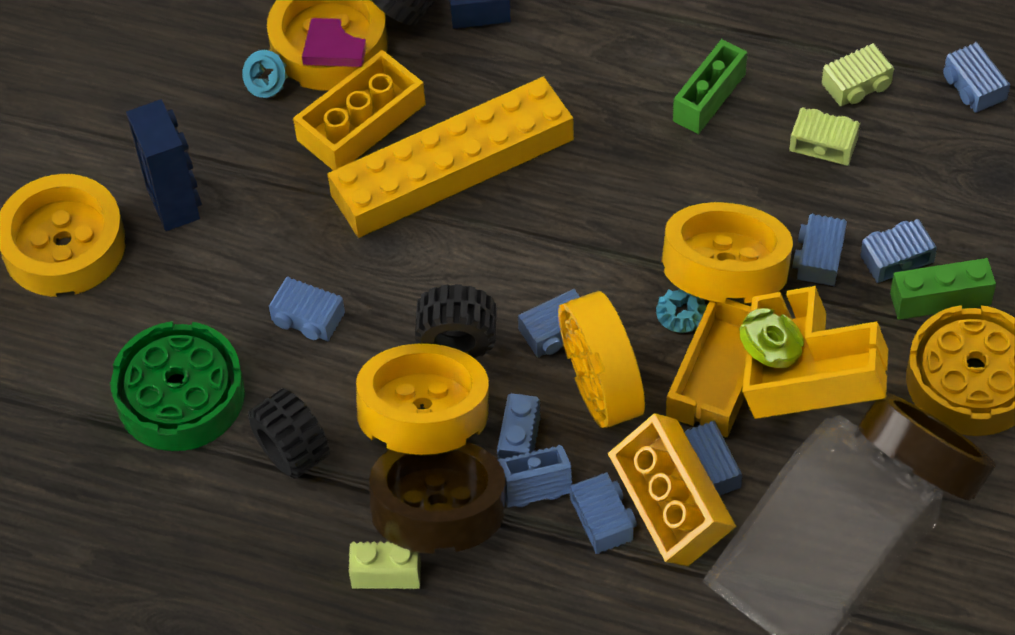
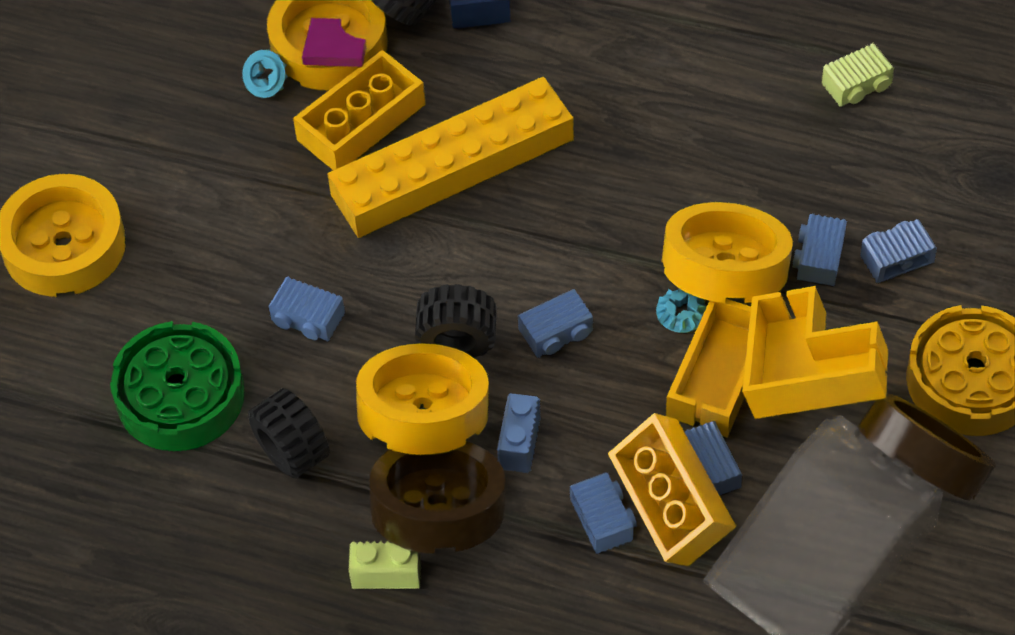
(165, 164): dark blue brick -> none
(536, 476): medium blue brick -> none
(601, 359): yellow brick -> none
(709, 86): bright green brick -> none
(771, 338): lime plate -> none
(824, 136): yellowish green brick -> none
(942, 287): bright green brick -> none
(976, 77): medium blue brick -> none

